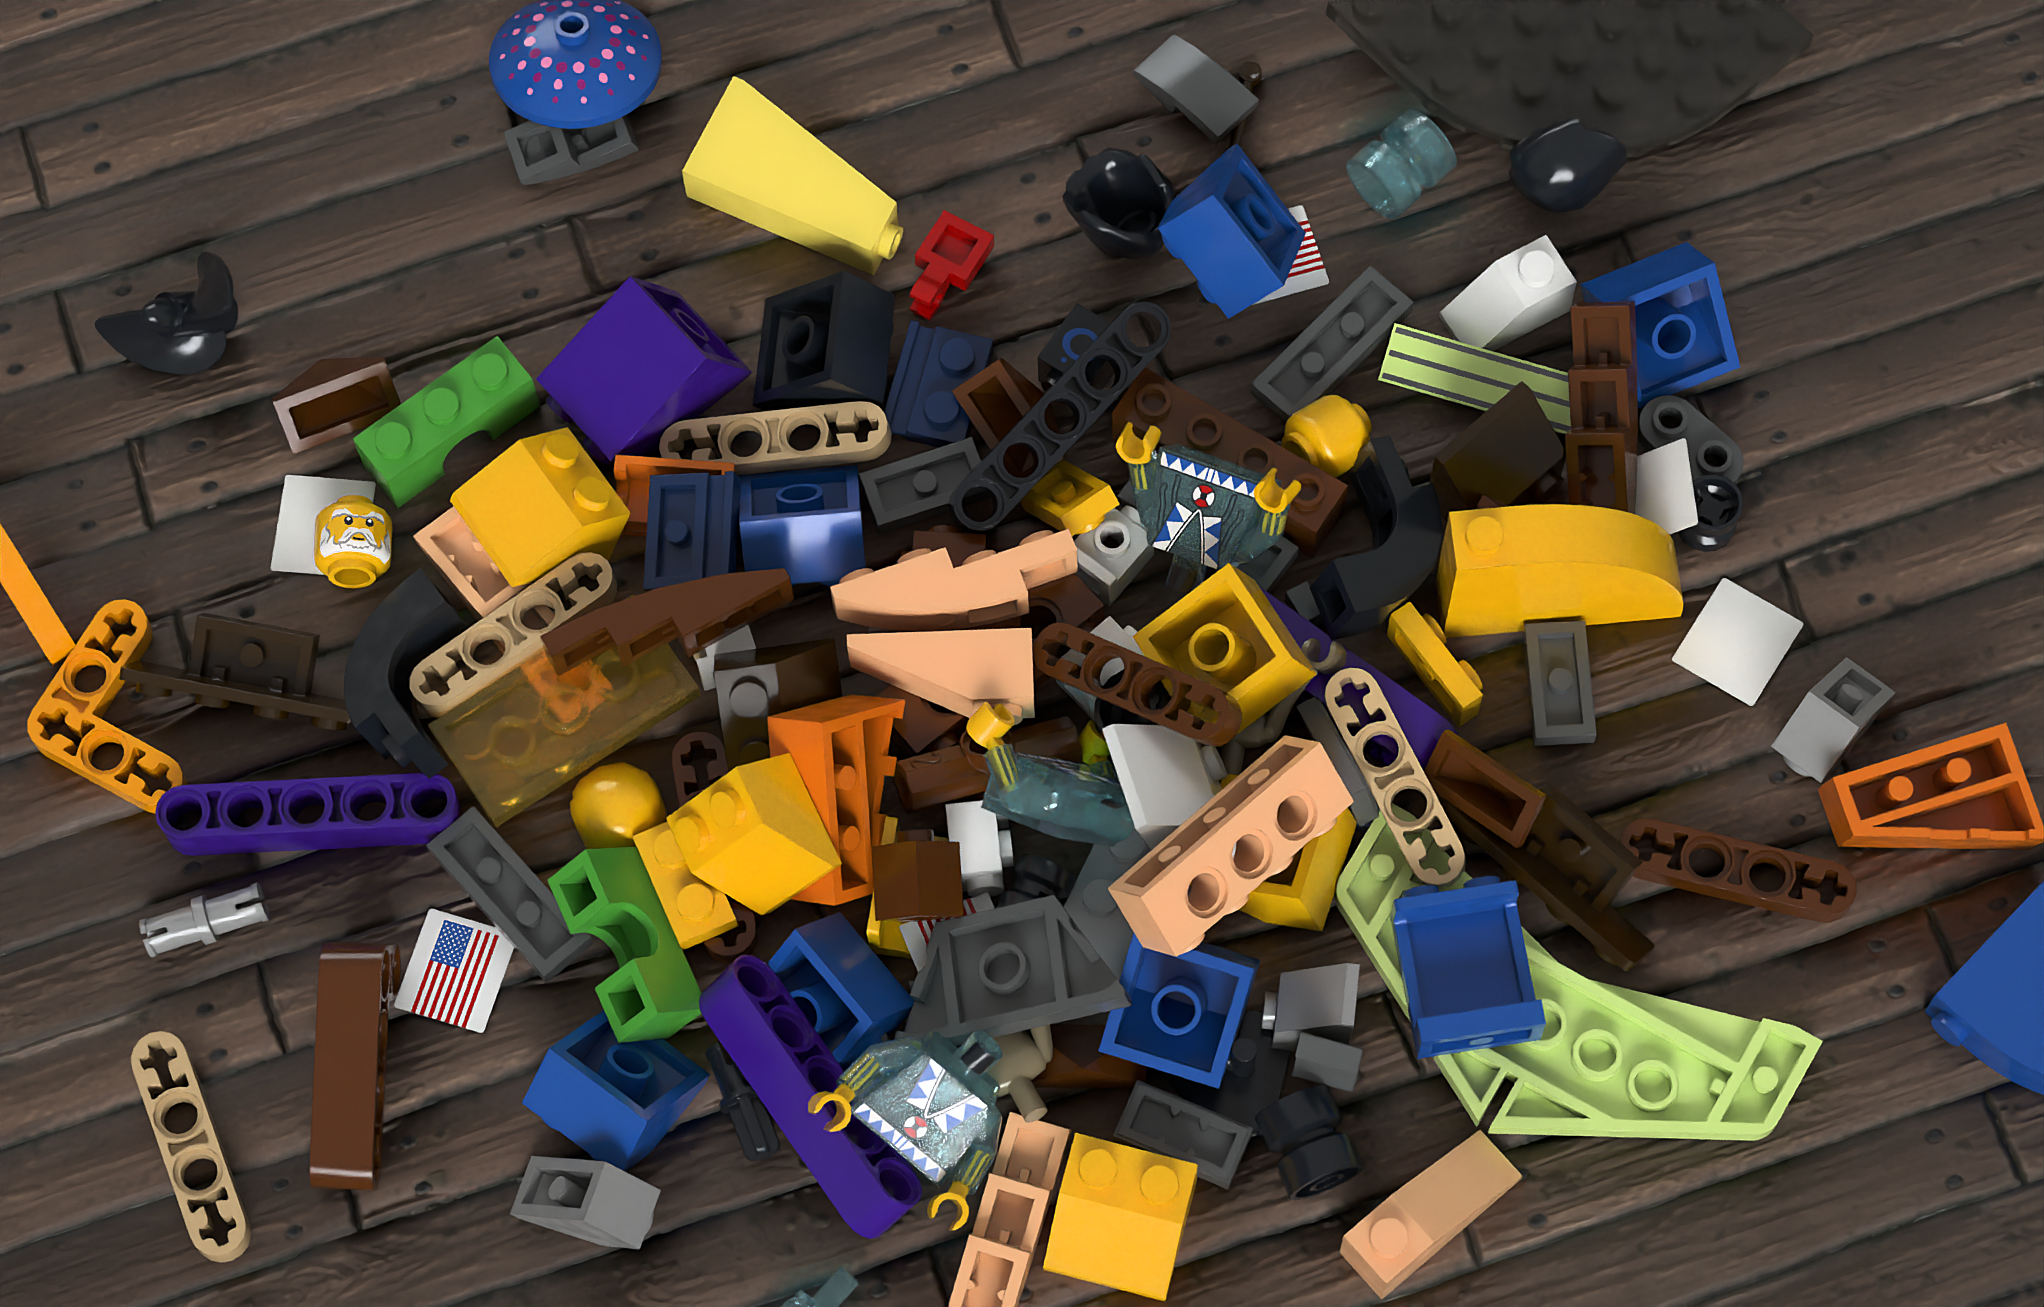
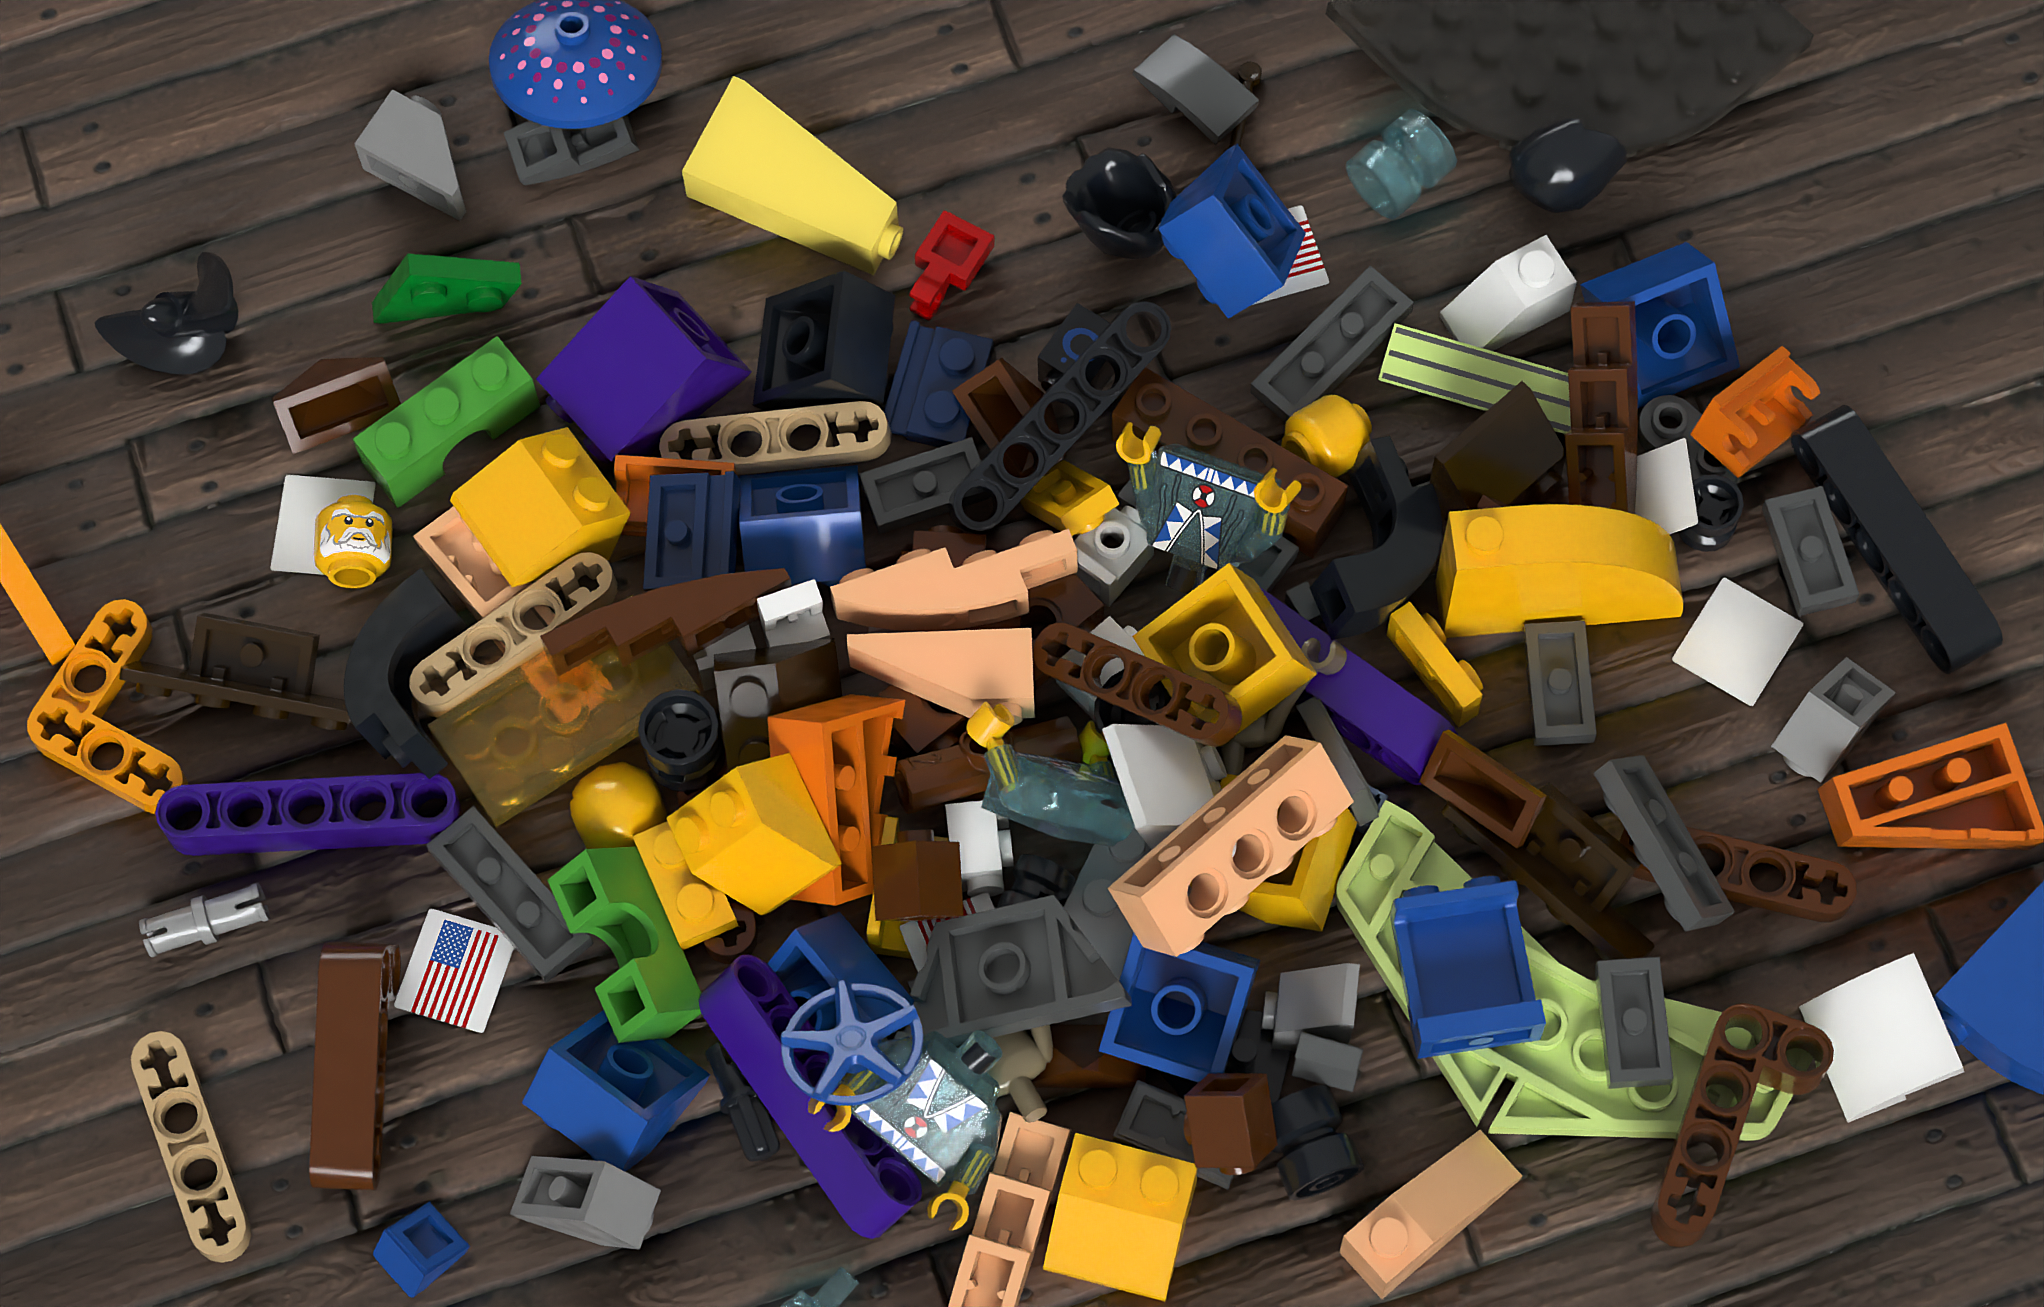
(412, 152): none -> light grey slope
(419, 1249): none -> blue slope
(444, 287): none -> green wing
(681, 740): none -> black wheel
(793, 615): none -> white slope
(852, 1042): none -> wheel
(1230, 1122): none -> reddish brown brick
(1400, 775): tan beam -> none
(1633, 1022): none -> dark grey plate
(1663, 843): none -> dark grey plate
(1723, 1126): none -> reddish brown beam
(1756, 413): none -> orange hinge
(1810, 551): none -> dark grey plate
(1883, 1037): none -> white slope
(1896, 539): none -> black beam

